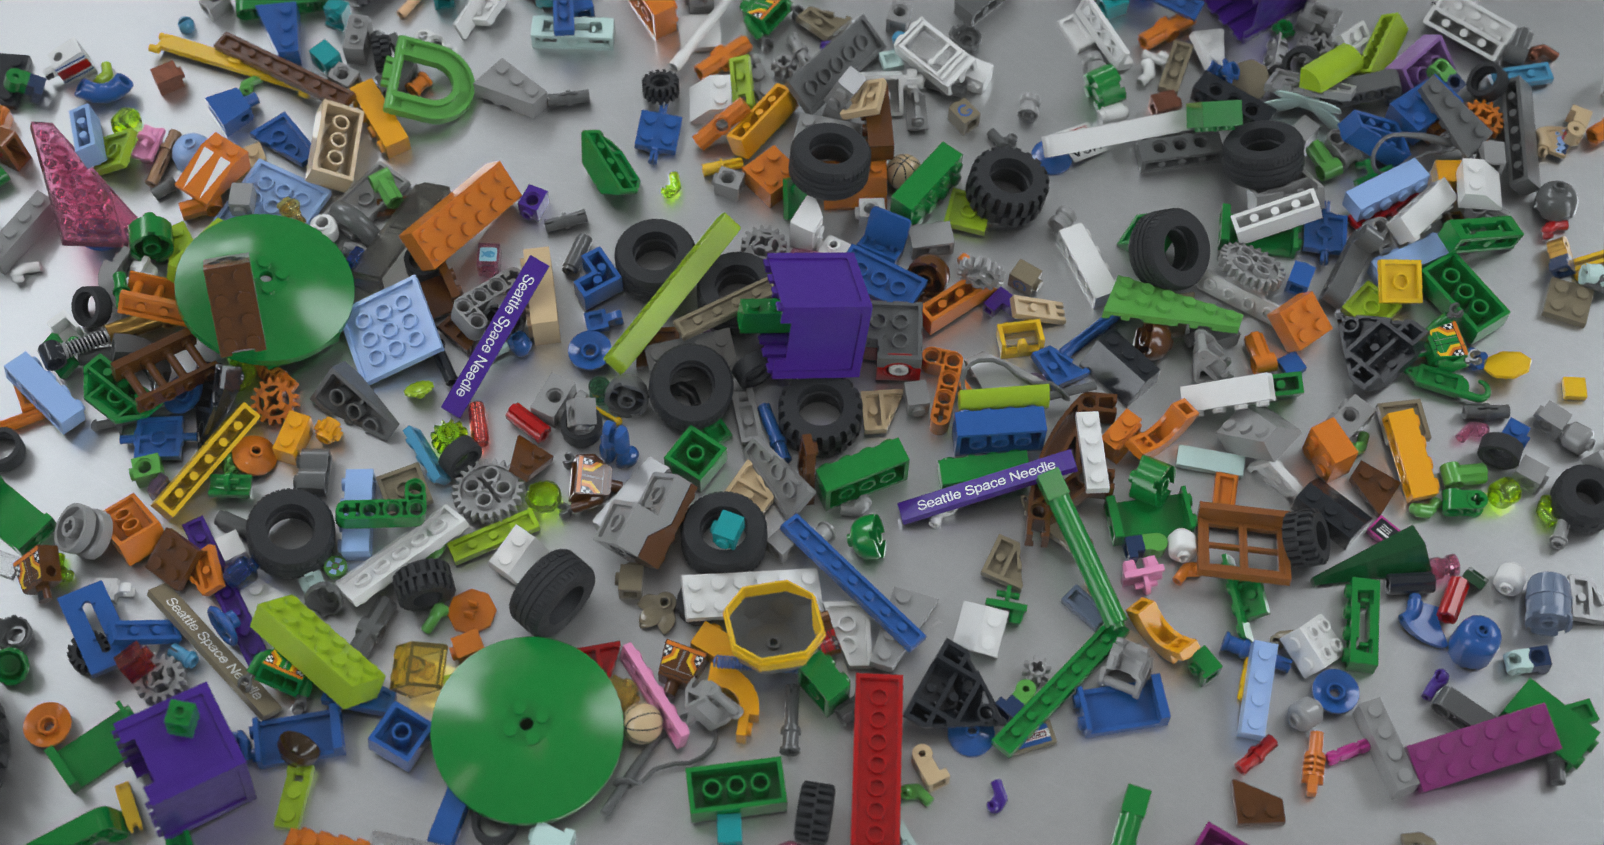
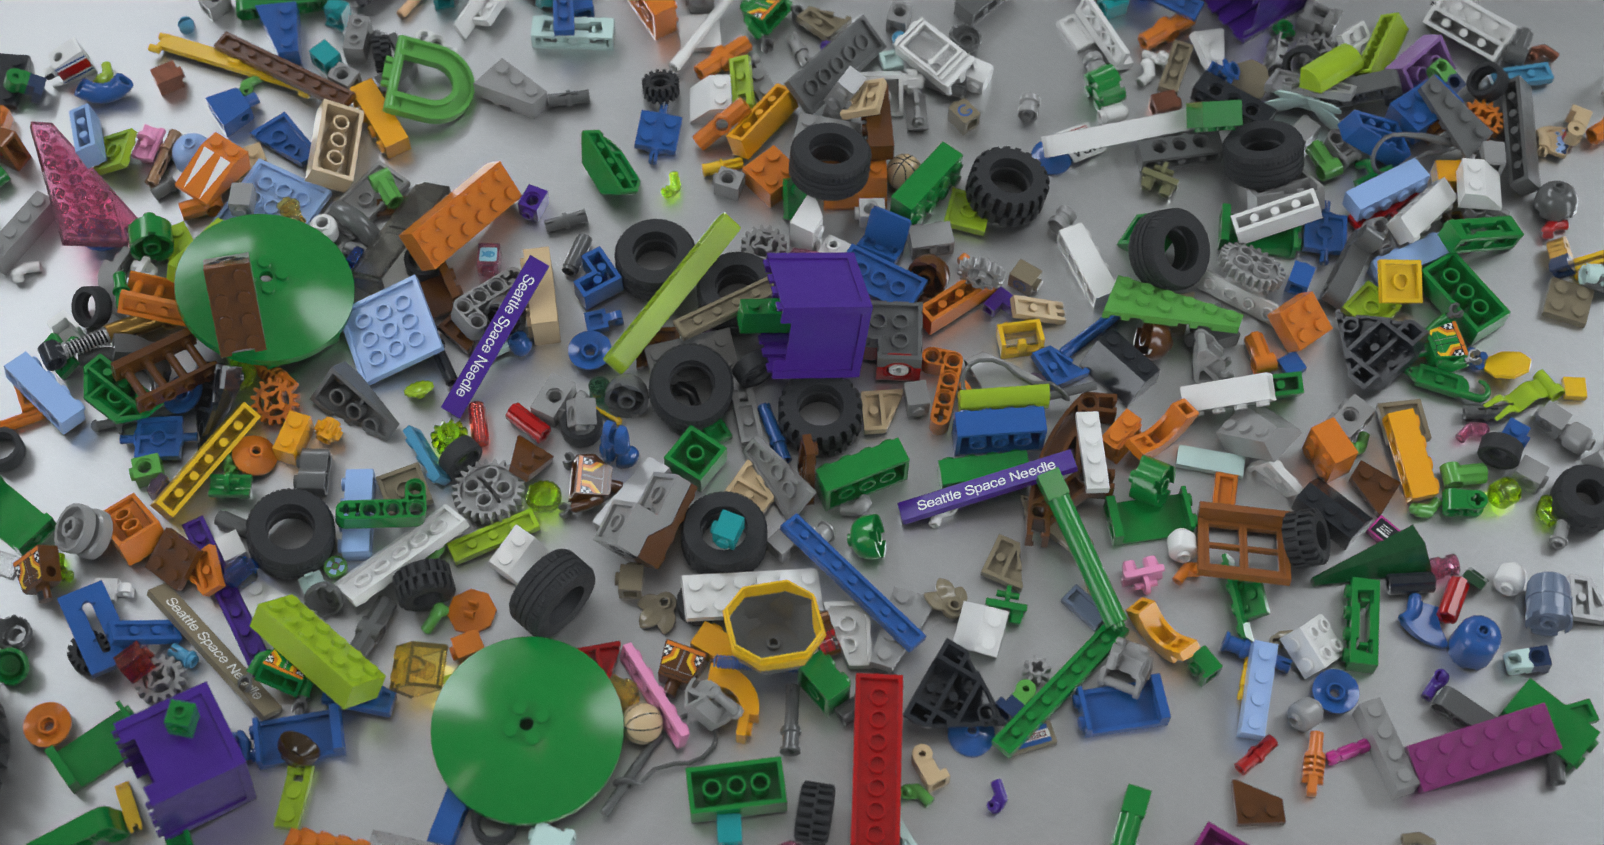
(126, 119): clear neon green head -> none
(224, 624): blue piece -> none
(401, 736): blue brick -> none
(419, 84): orange bush -> none
(783, 66): light grey gear -> none
(946, 598): none -> dark tan plate
(1001, 141): dark grey arm -> none
(1144, 546): leg -> none
(1151, 176): none -> olive hips
(1527, 393): none -> lime flag

